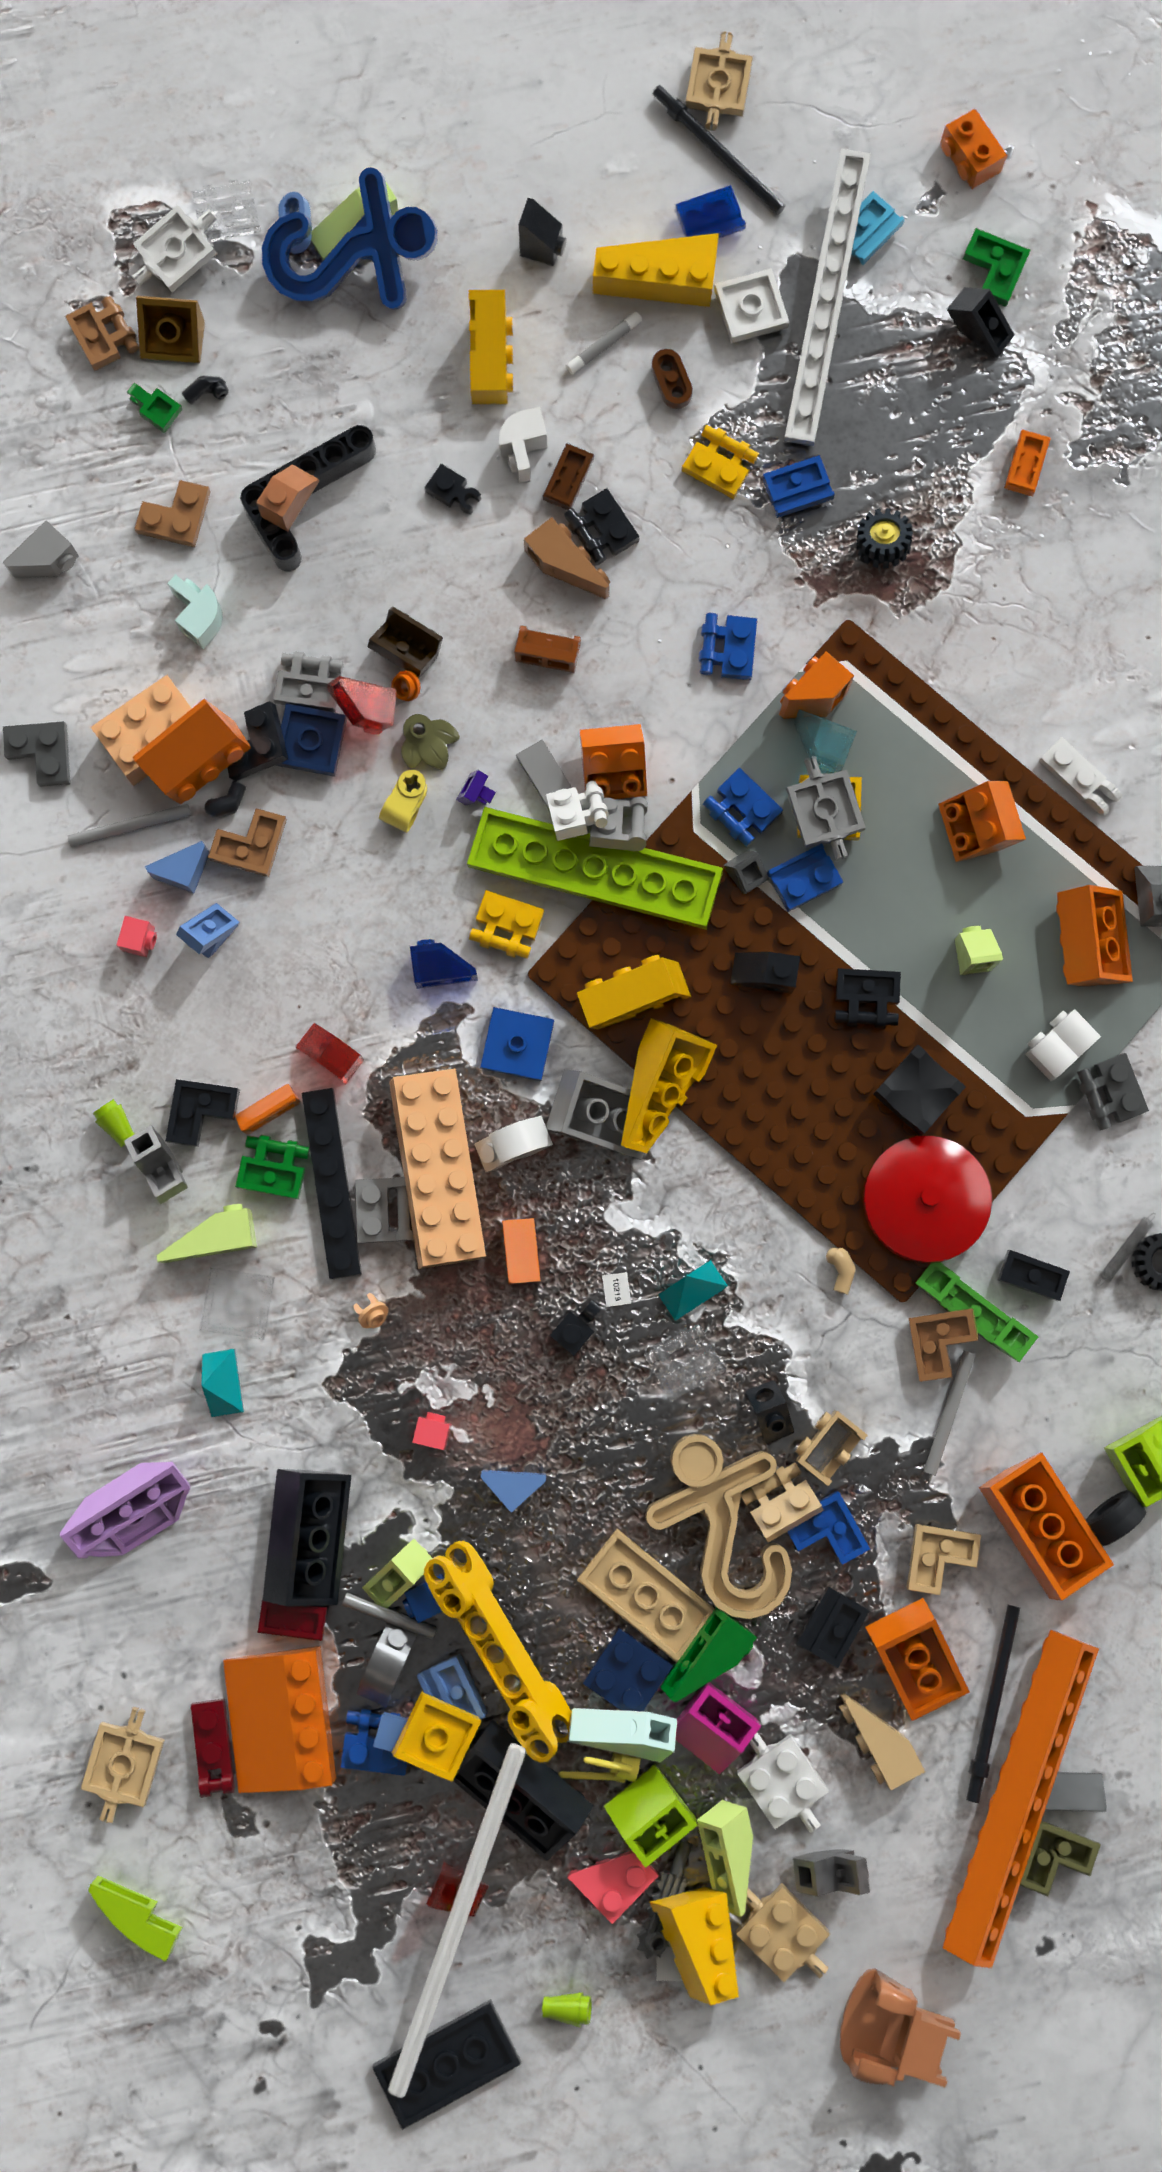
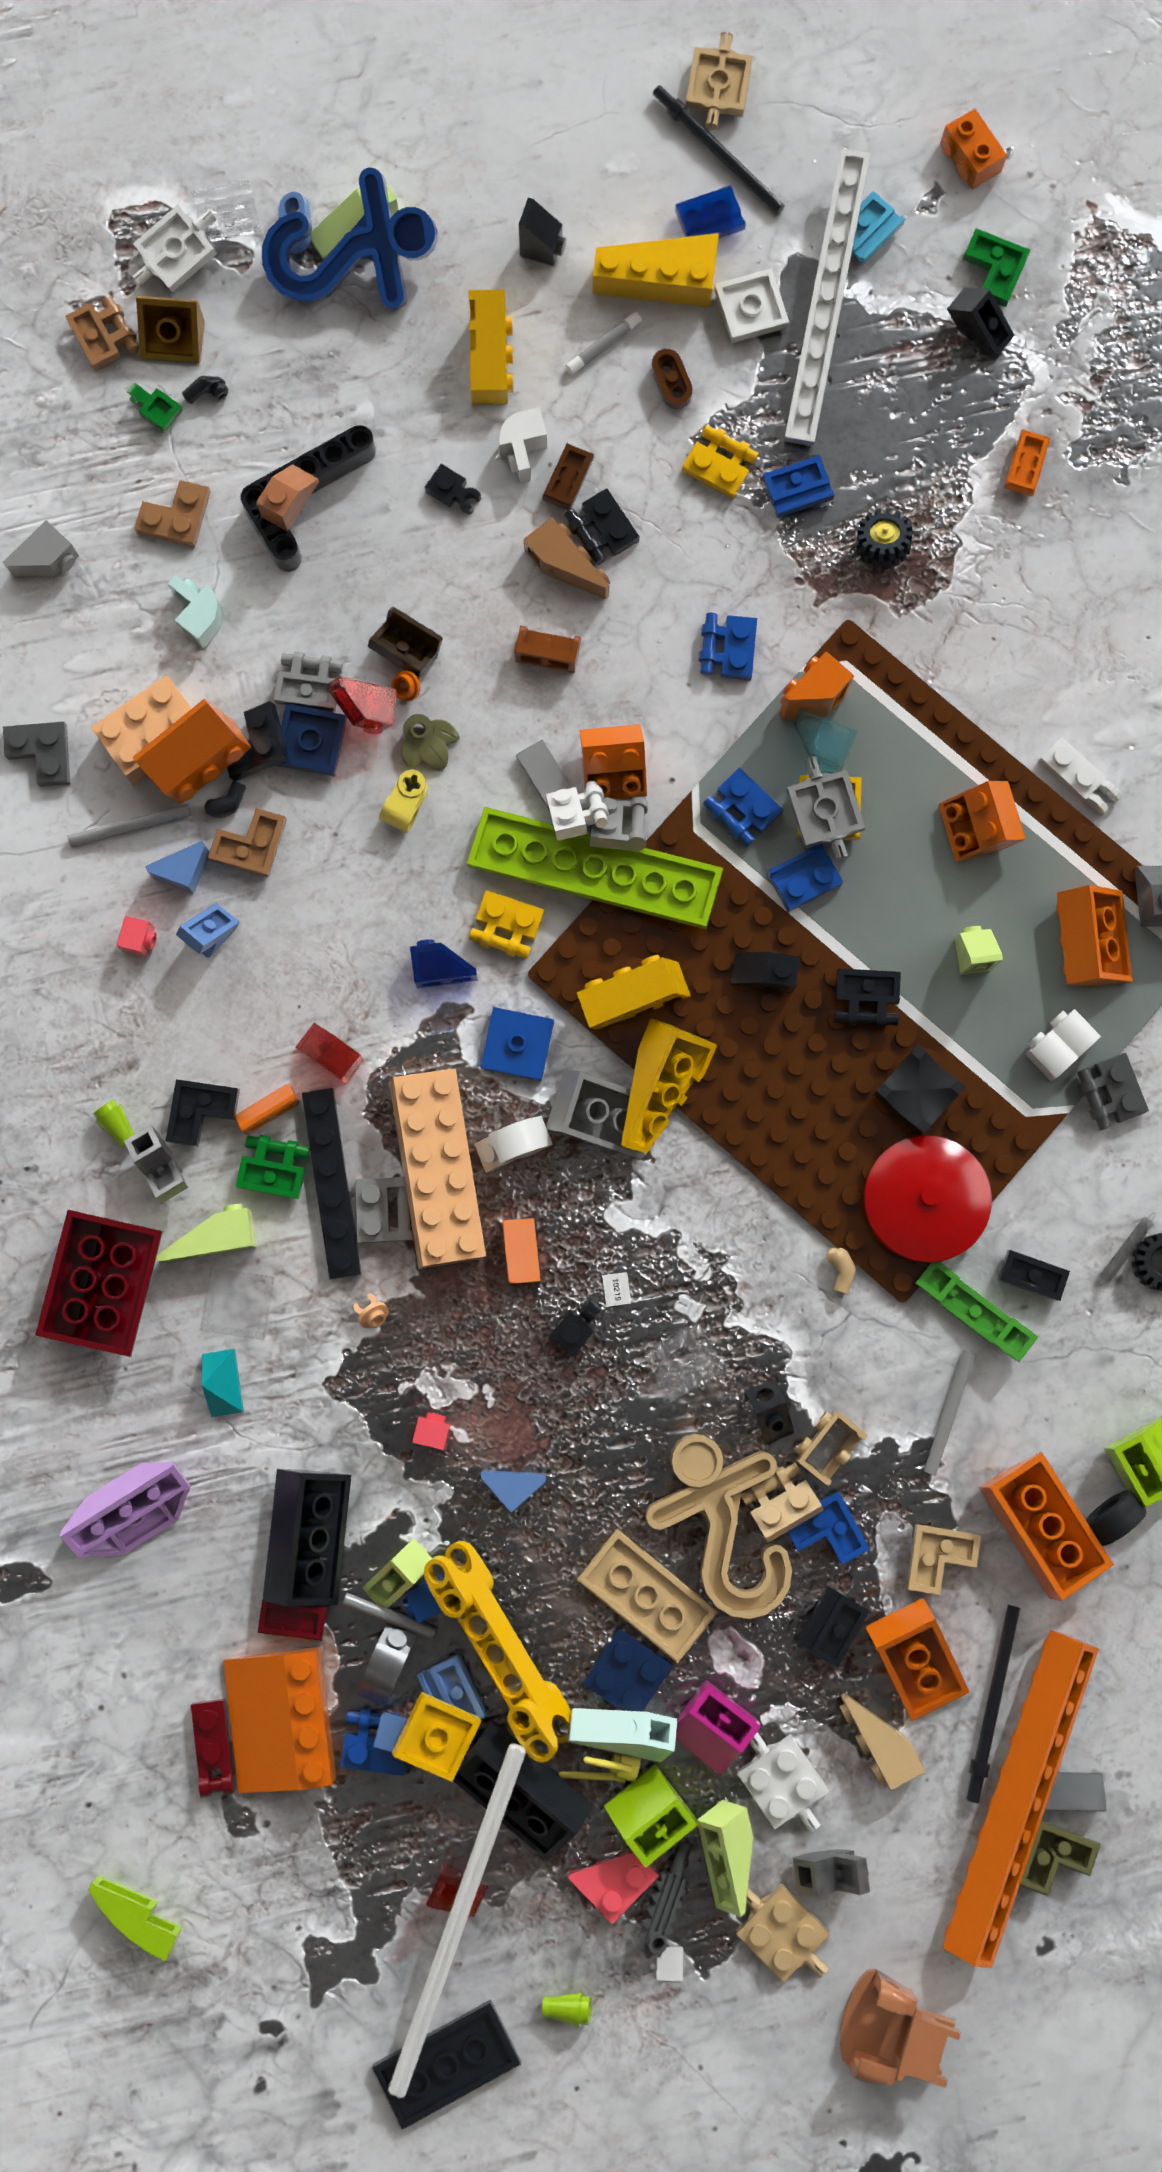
(99, 1283): none -> dark red slope
(122, 1764): tan plate -> none
(475, 790): dark purple tile -> none
(692, 1290): teal slope -> none
(701, 1941): yellow wedge -> none
(712, 1652): green slope -> none
(746, 871): dark grey slope -> none
(933, 1334): medium nougat plate -> none

